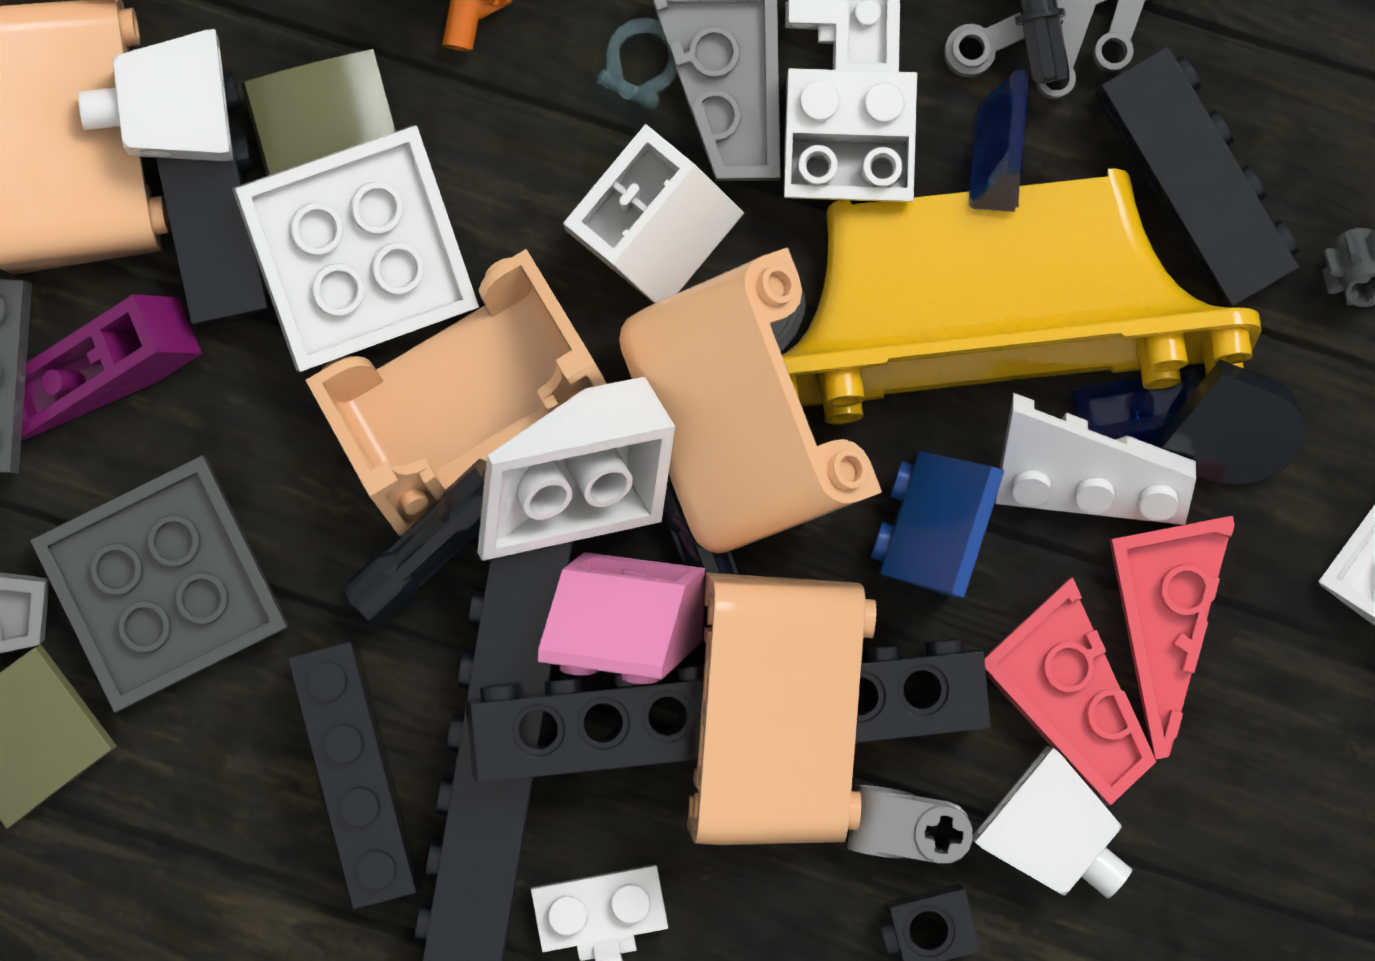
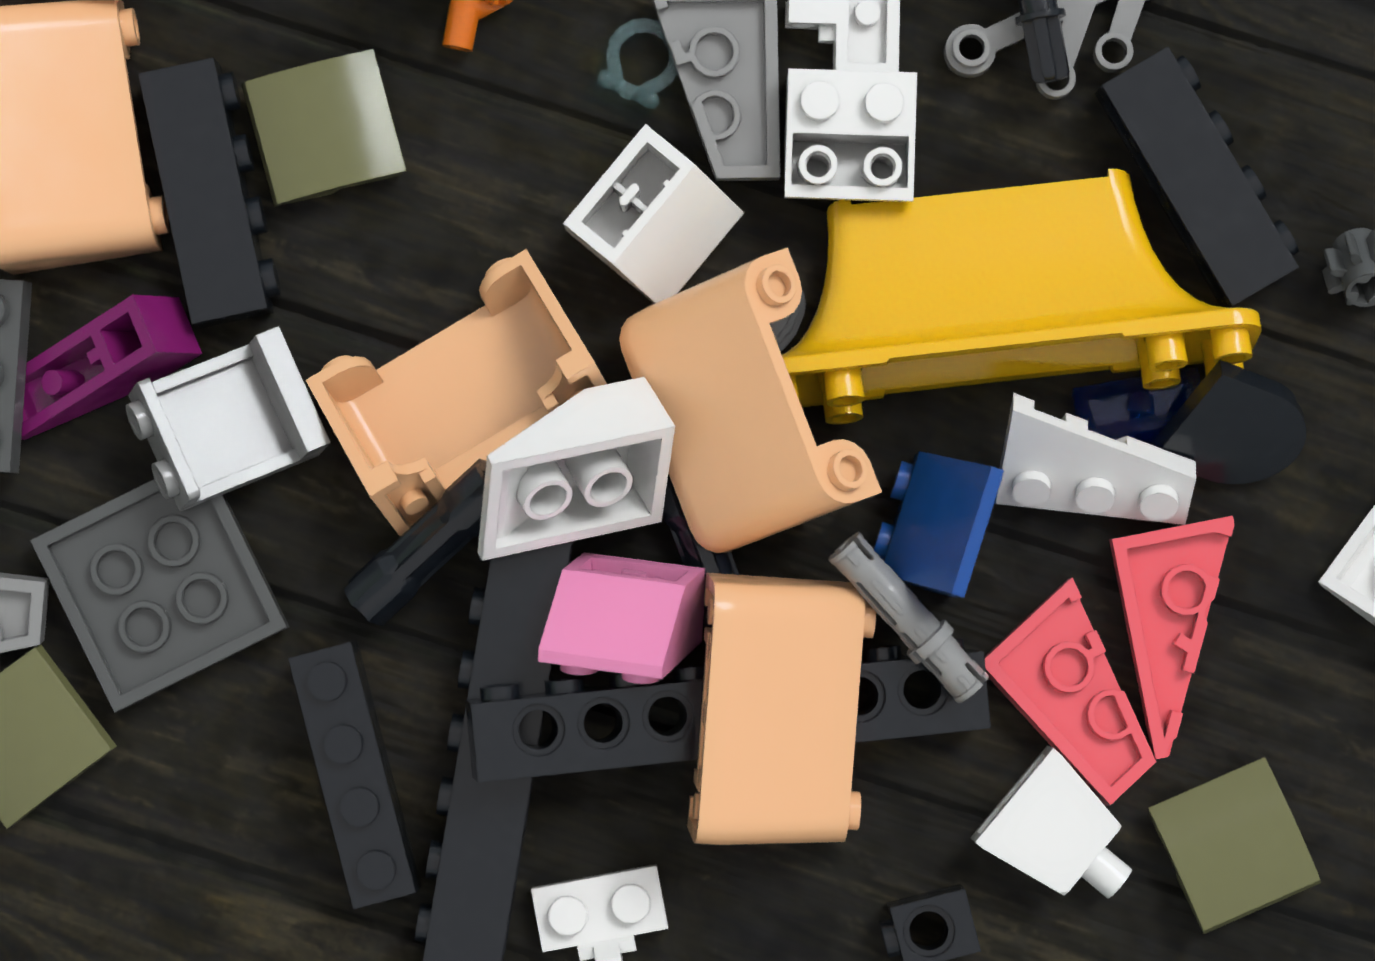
(166, 100): white torso -> none
(227, 421): none -> panel
(355, 248): white plate -> none
(896, 824): light grey piece -> none
(916, 626): none -> light grey pin
(1000, 146): clear blue slope -> none
(1234, 845): none -> olive slope

